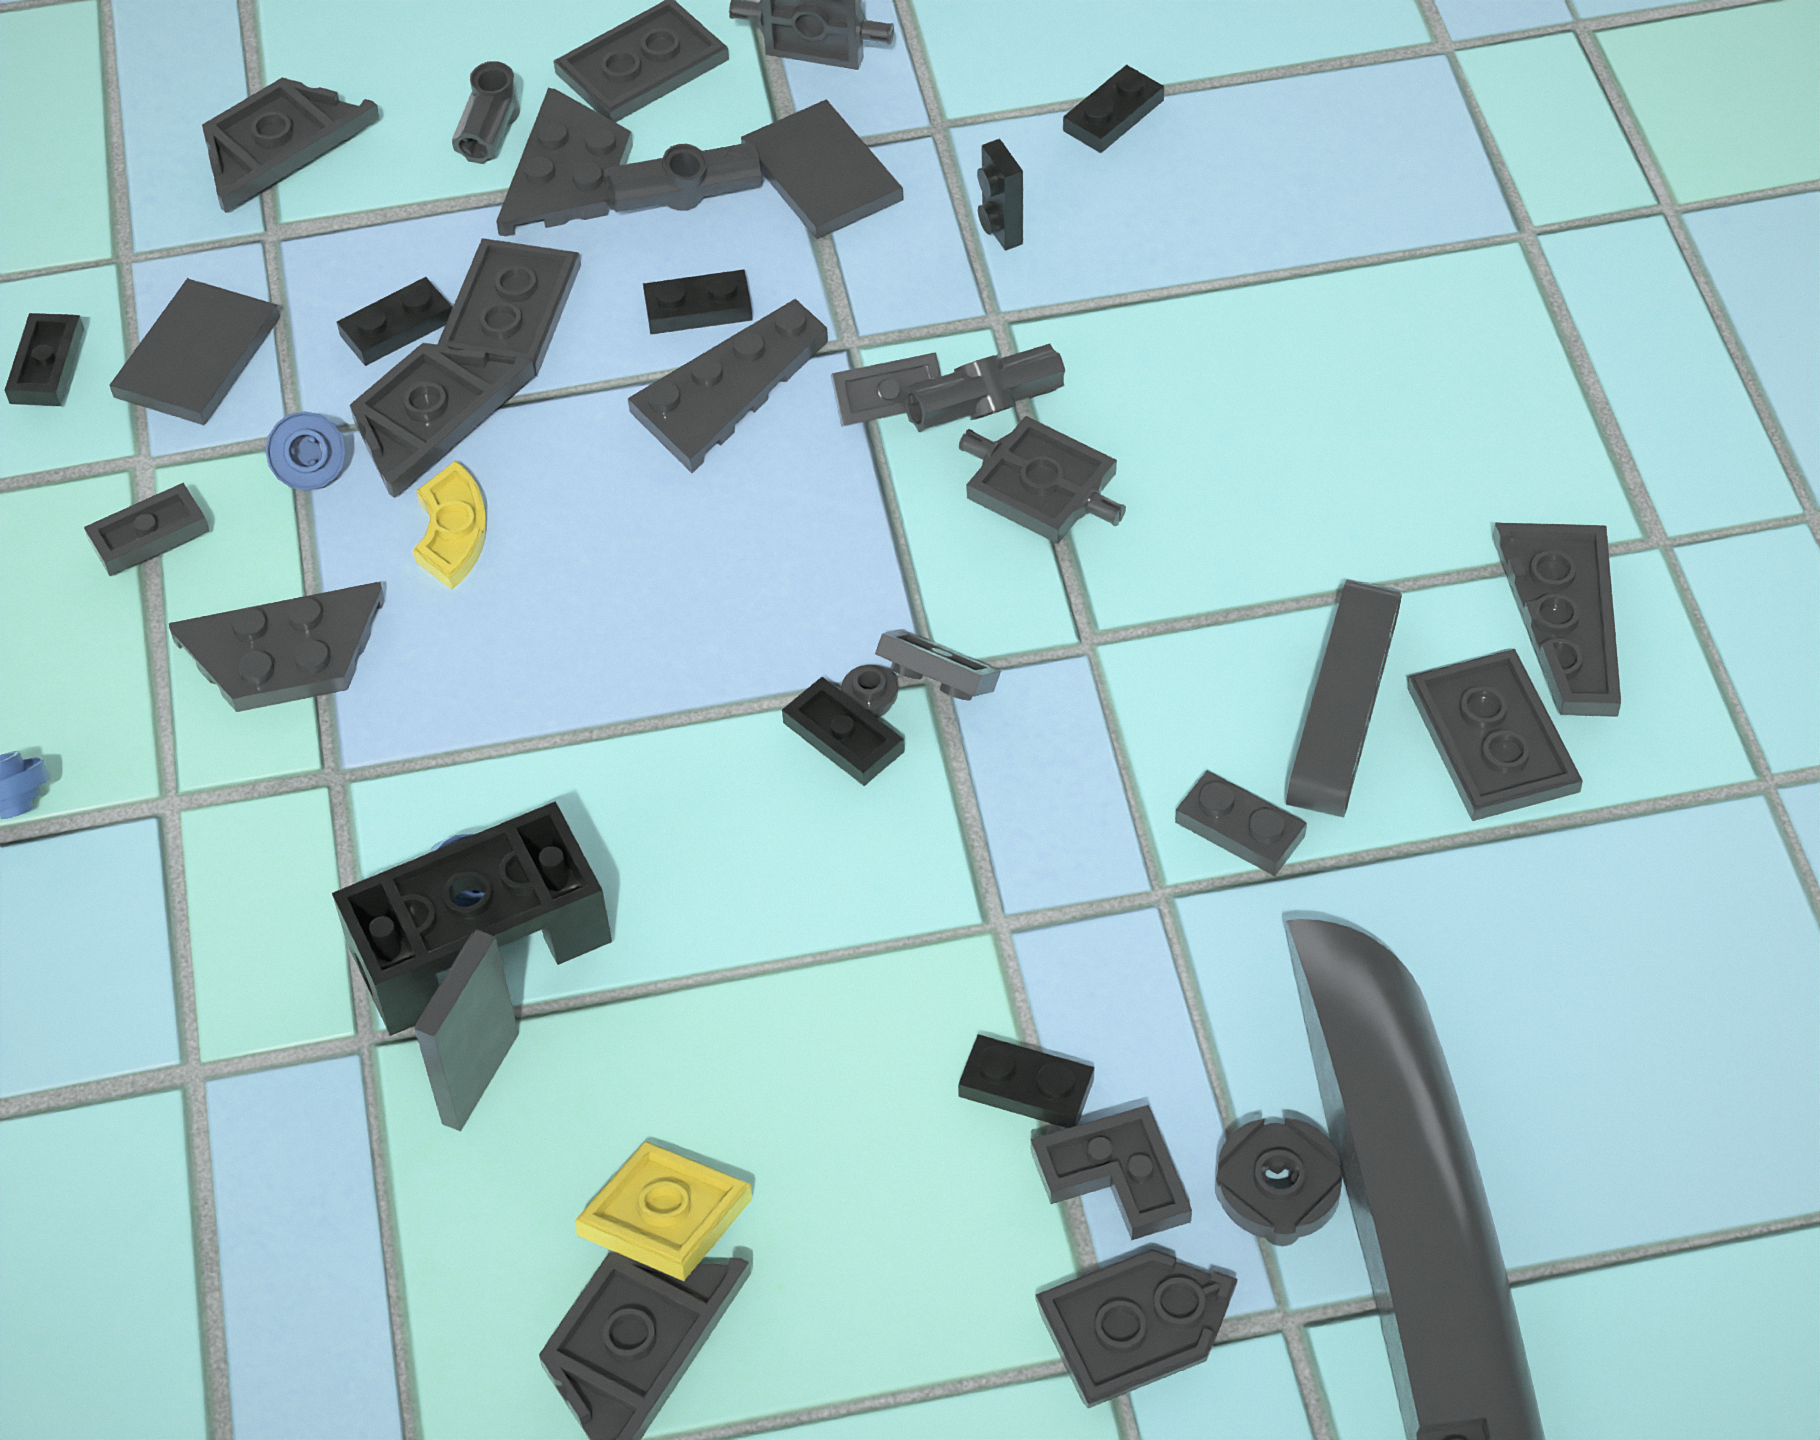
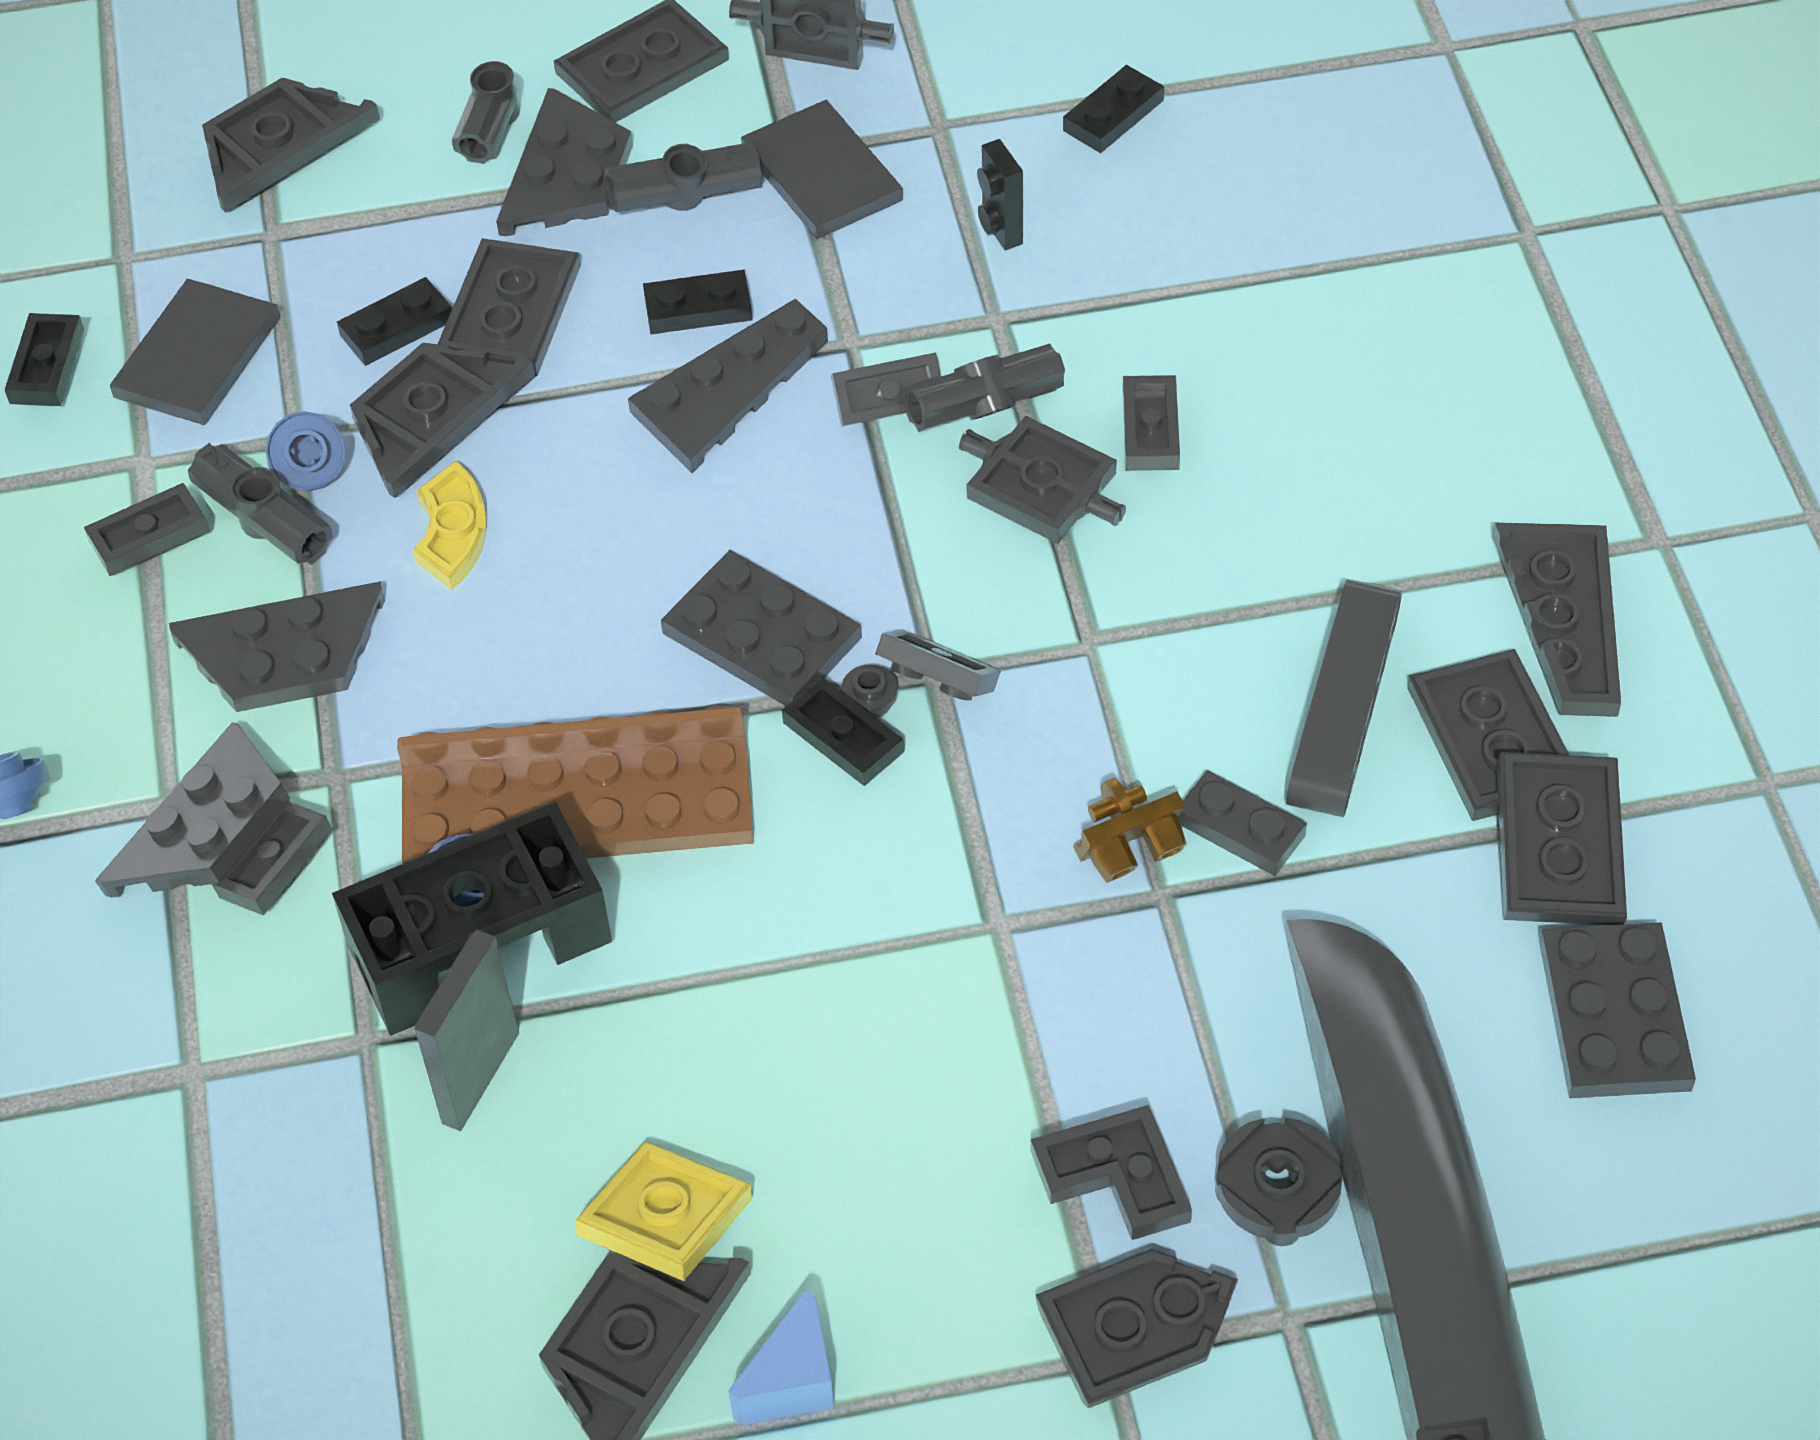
(202, 822): none -> wing
(260, 503): none -> dark grey piece
(274, 858): none -> dark grey plate
(617, 780): none -> medium nougat bracket
(760, 628): none -> dark grey plate
(787, 1372): none -> light blue slope
(1026, 1082): pearl dark grey plate -> none
(1108, 841): none -> pearl gold hips
(1151, 422): none -> dark grey plate
(1561, 839): none -> dark grey tile
(1616, 1010): none -> dark grey plate

